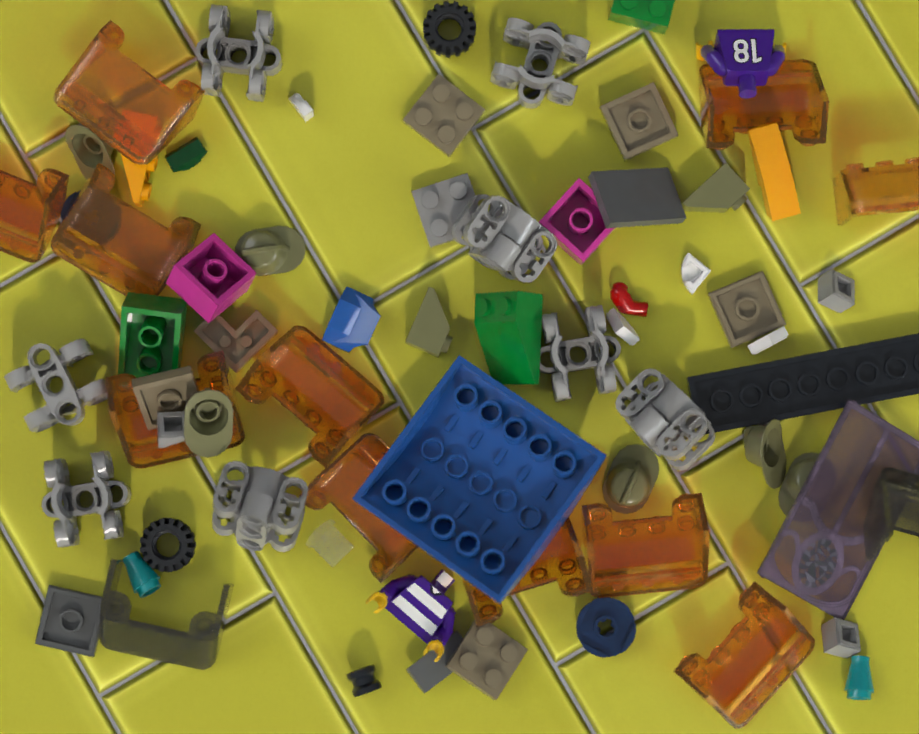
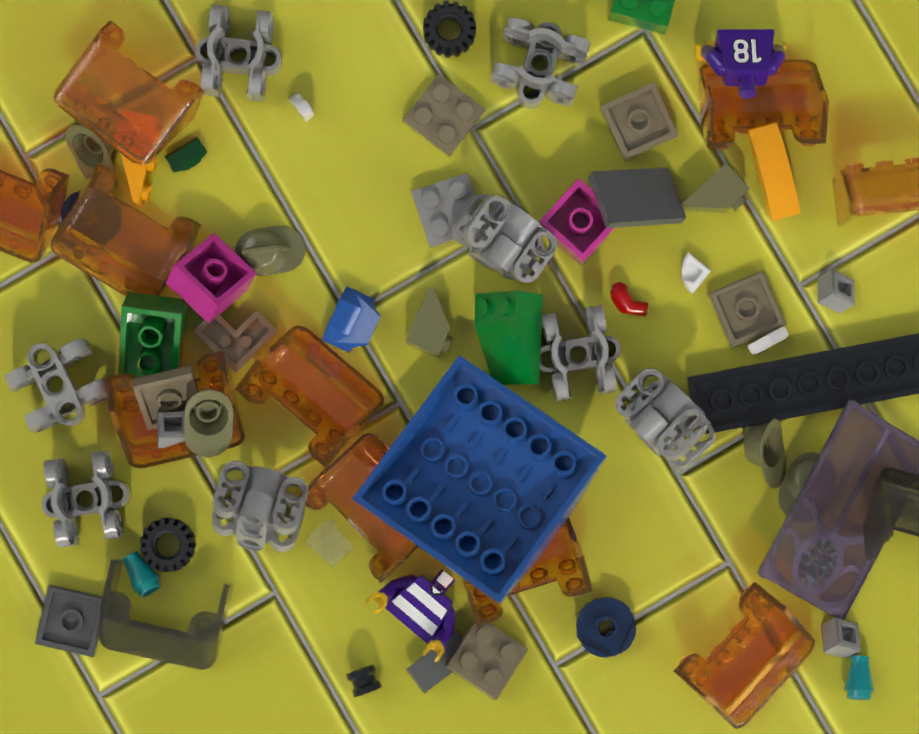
(622, 327): white tile -> none
(630, 479): olive piece -> none
(646, 552): clear orange windscreen -> none

